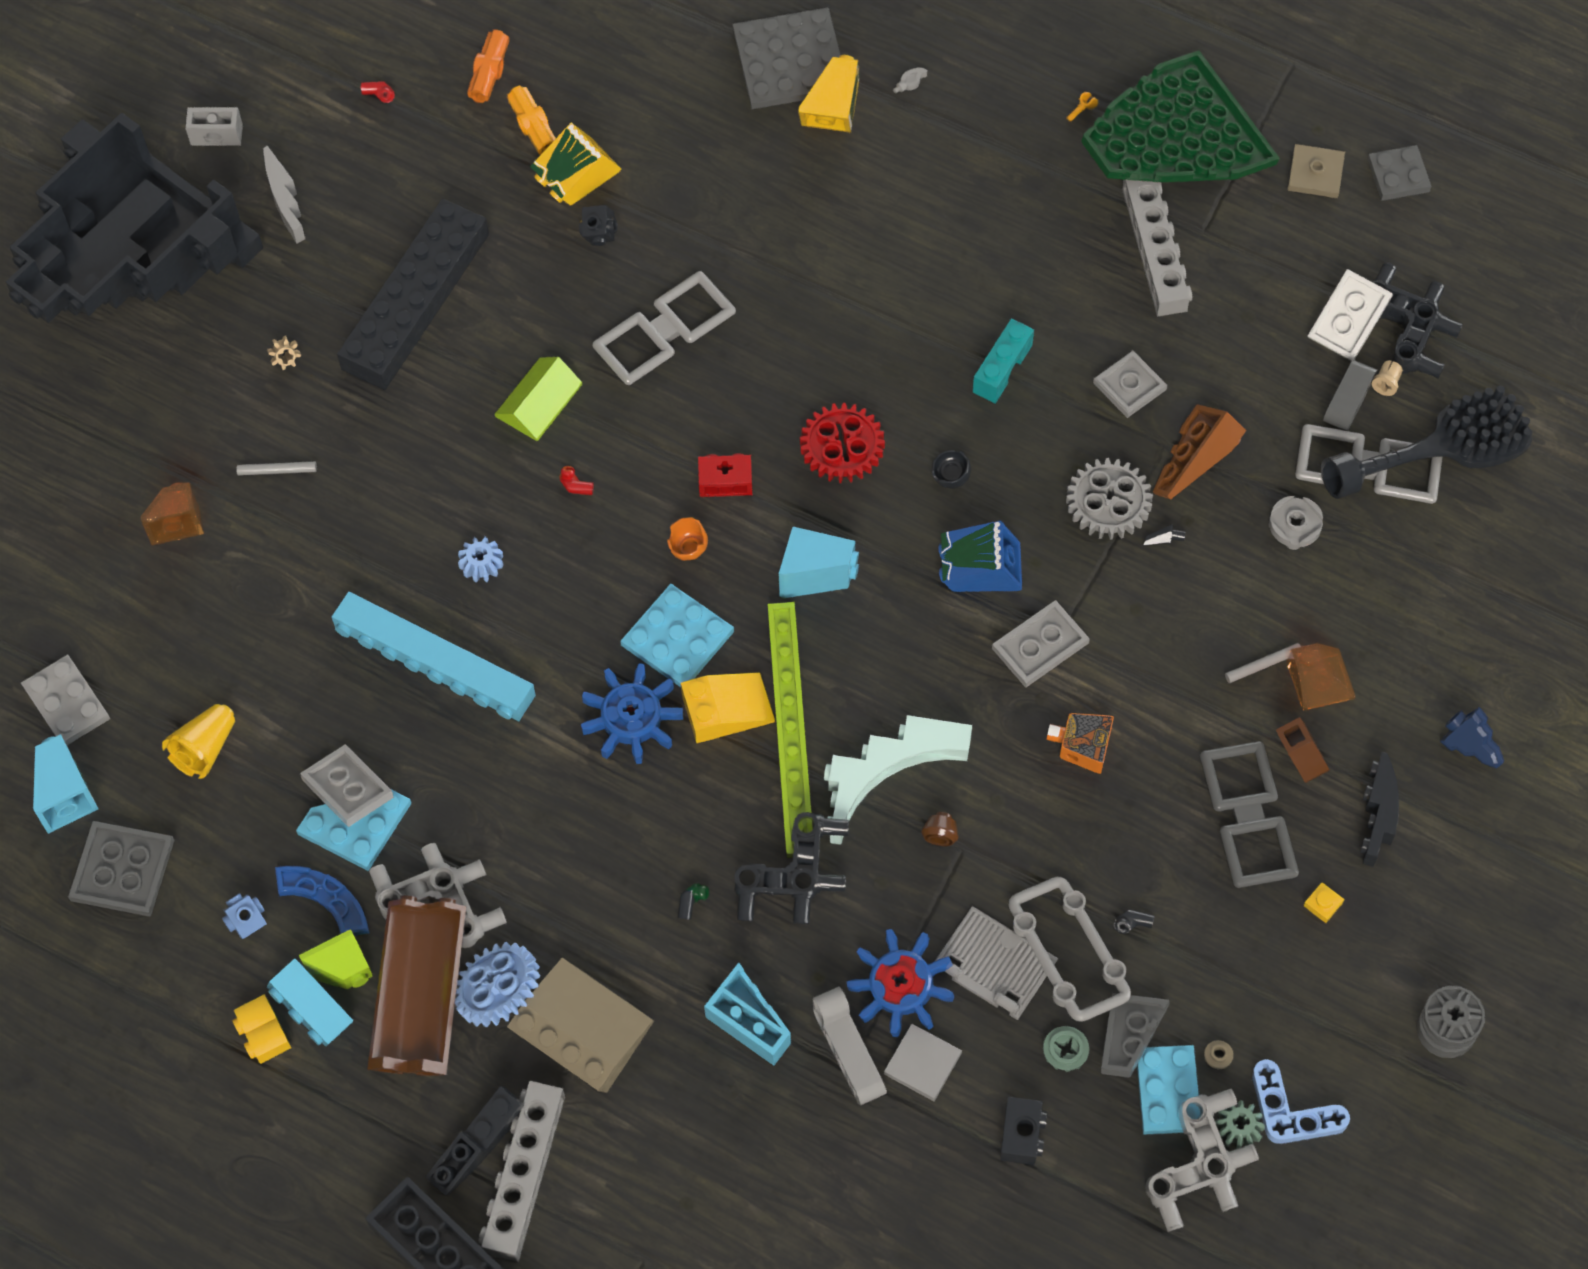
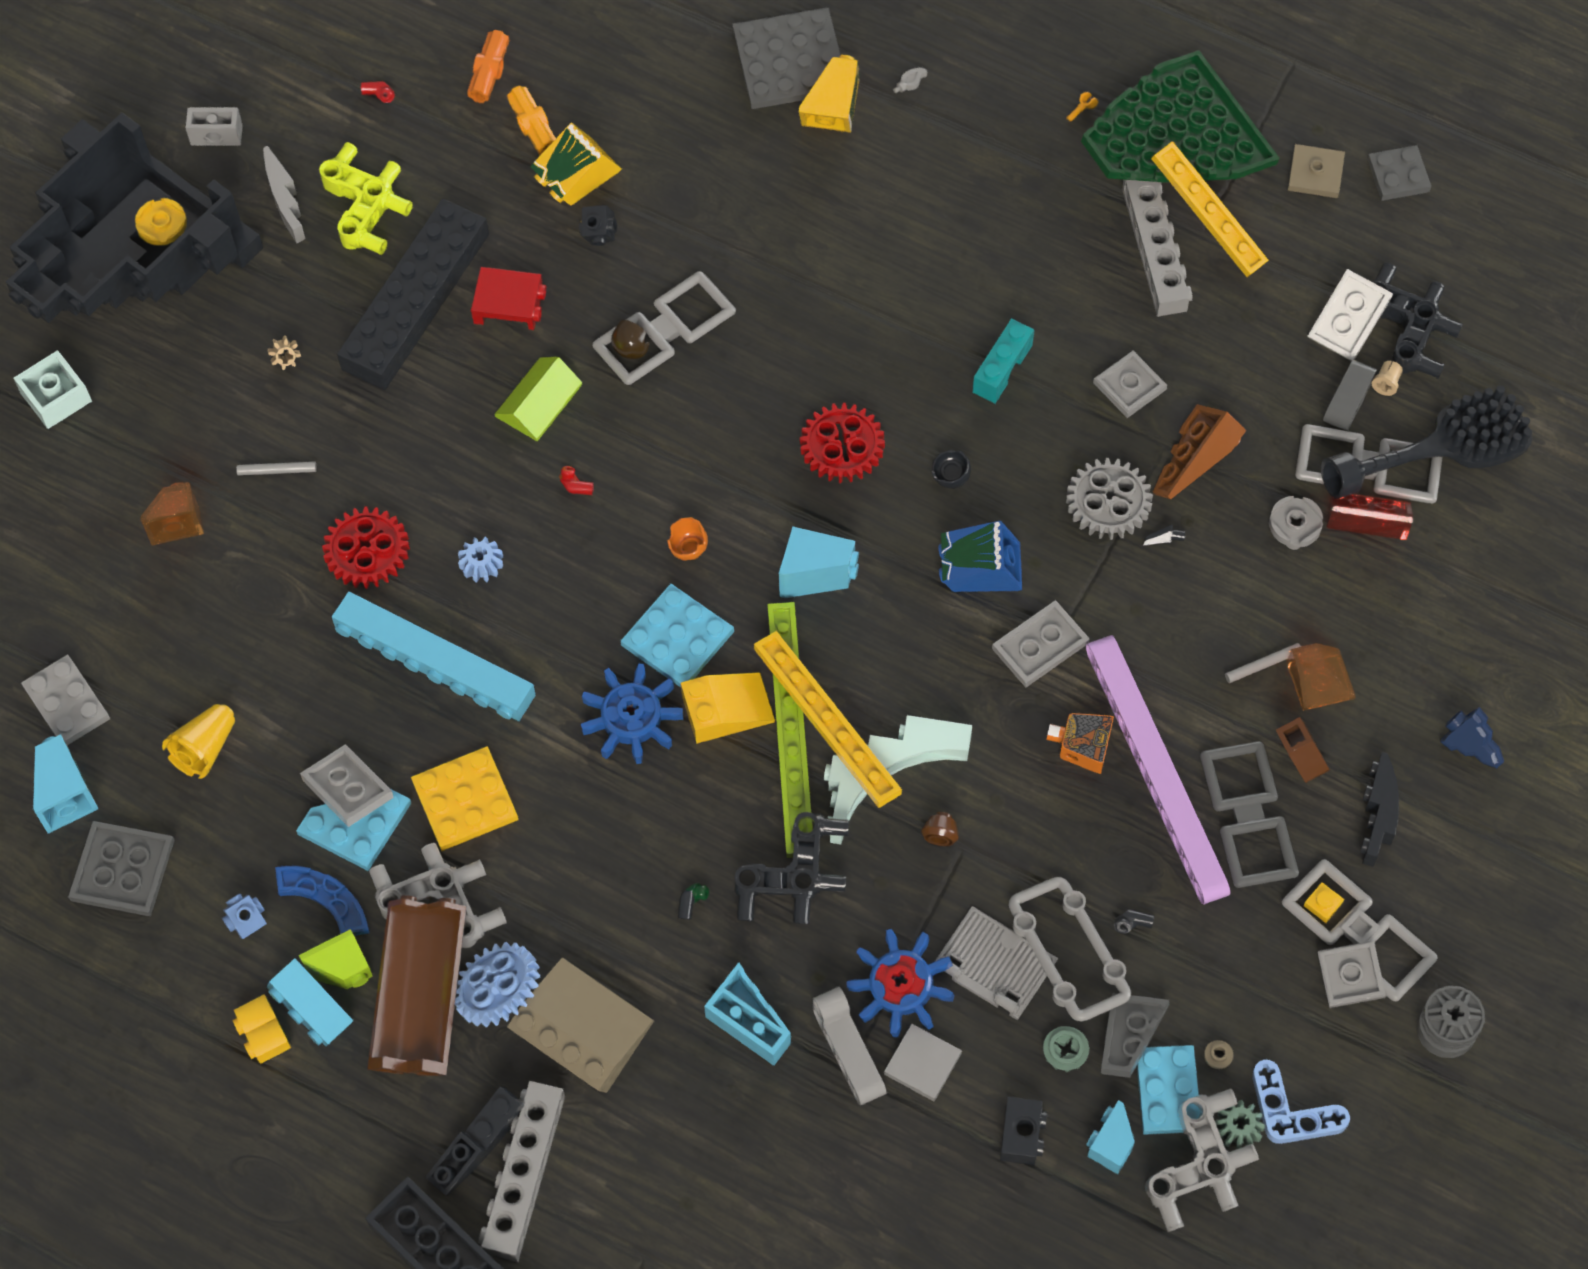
(52, 389): none -> light aqua brick
(160, 221): none -> yellow tile
(361, 188): none -> neon yellow pin
(366, 547): none -> red gear
(464, 798): none -> yellow plate
(508, 296): none -> red panel
(629, 340): none -> dark brown hair
(715, 483): red brick -> none
(827, 719): none -> yellow plate
(1114, 1141): none -> medium azure slope
(1158, 770): none -> lavender beam
(1209, 209): none -> yellow plate
(1351, 974): none -> light grey tile
(1359, 926): none -> light grey bar
(1370, 516): none -> clear red slope

